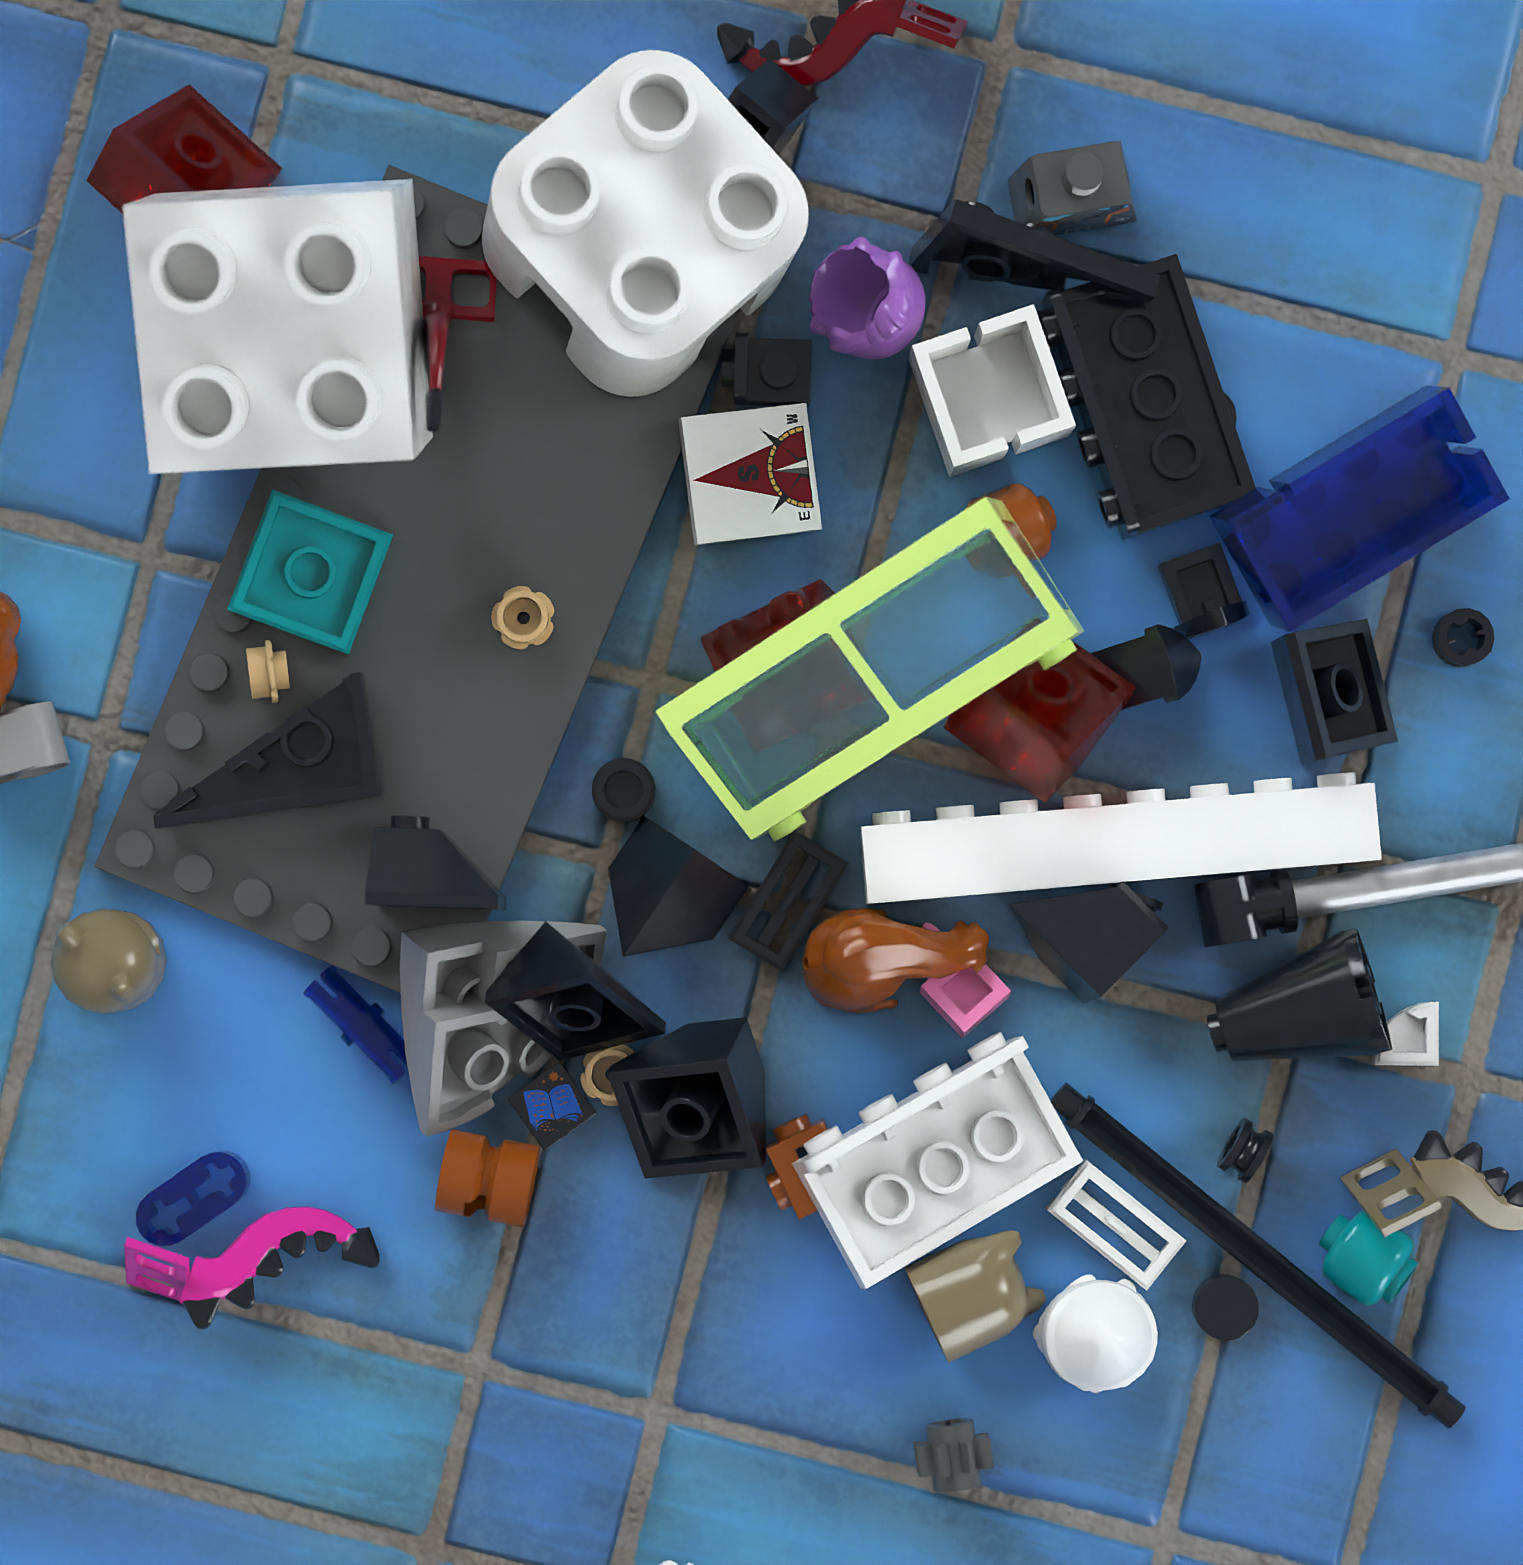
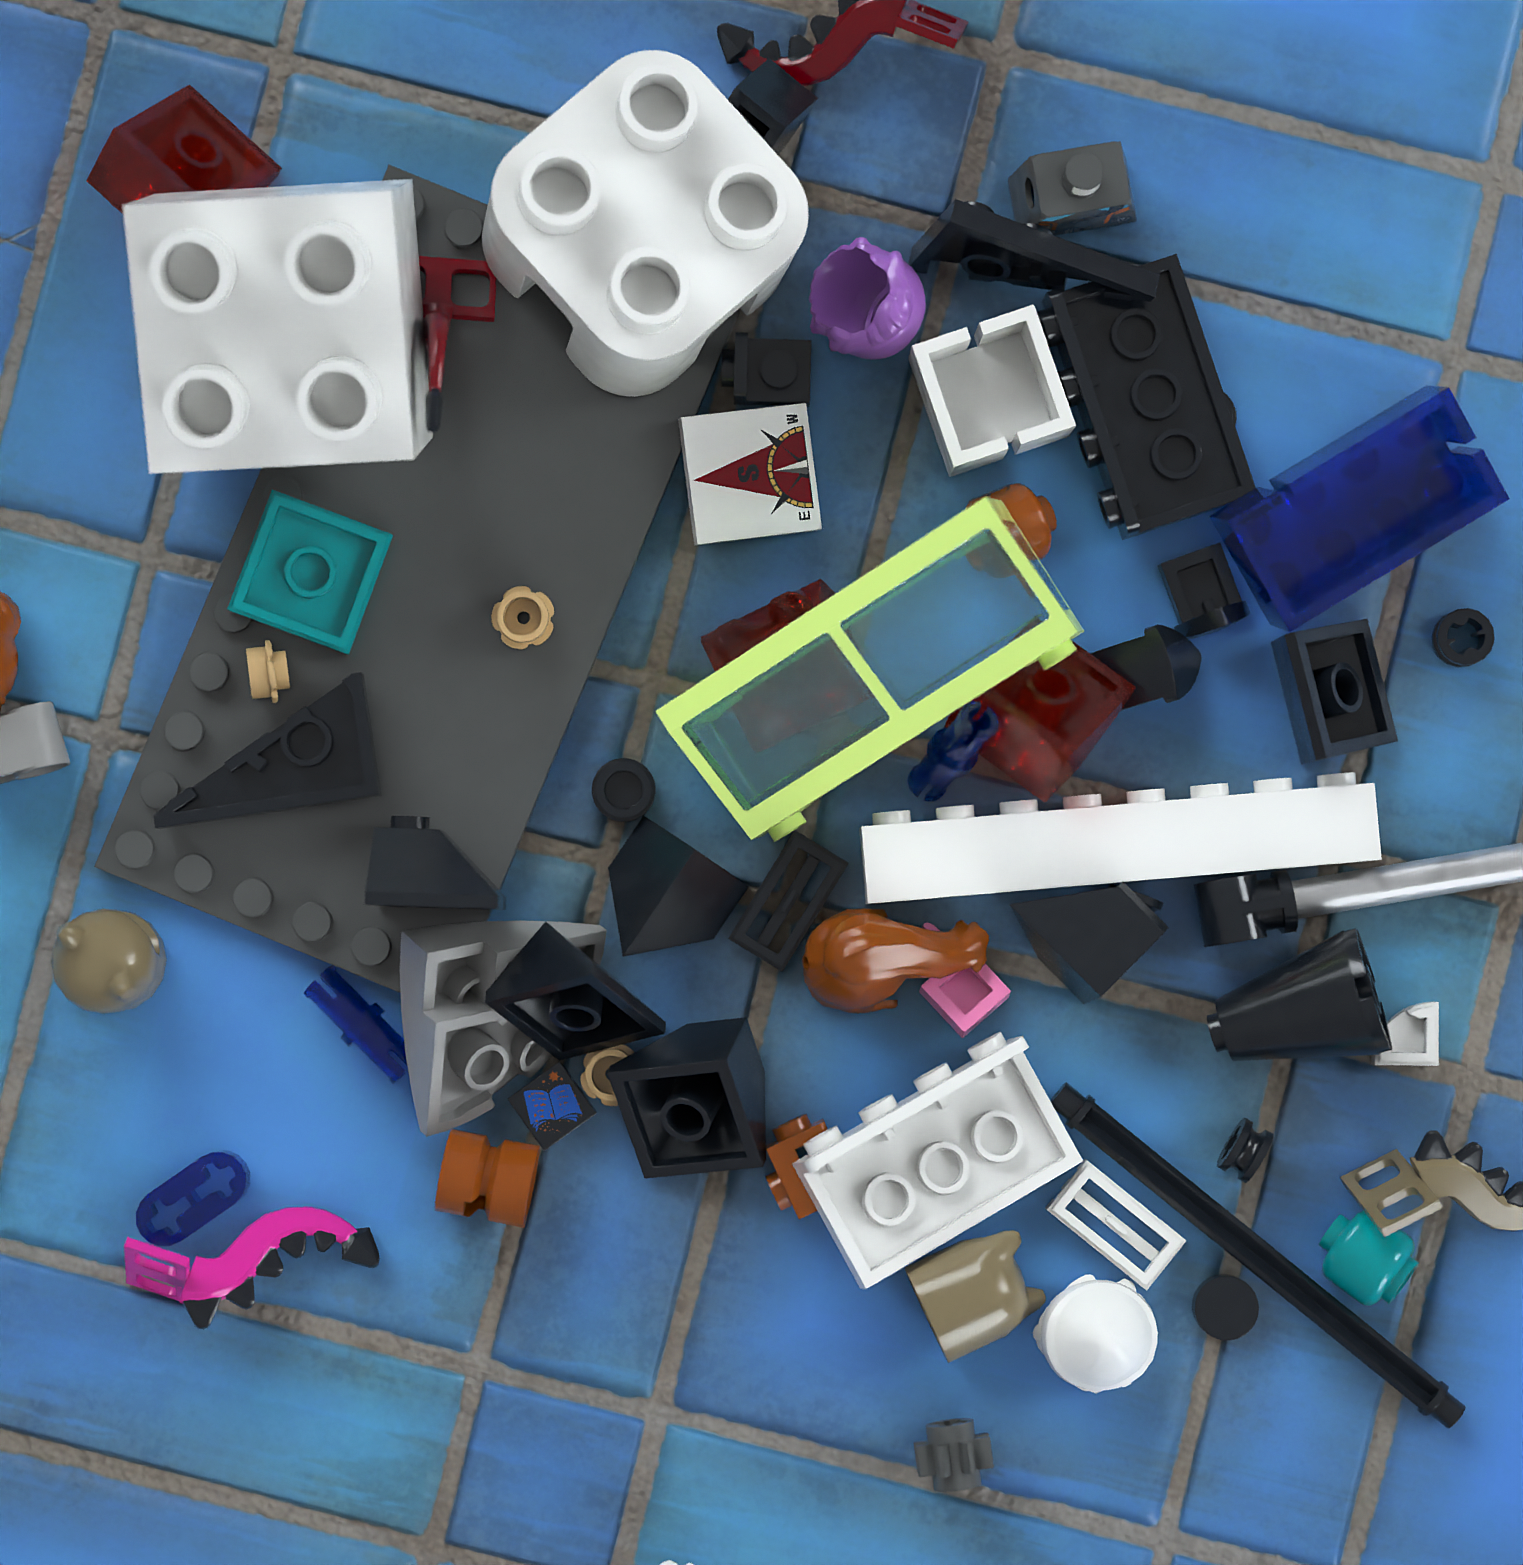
(952, 751): none -> clear blue pin

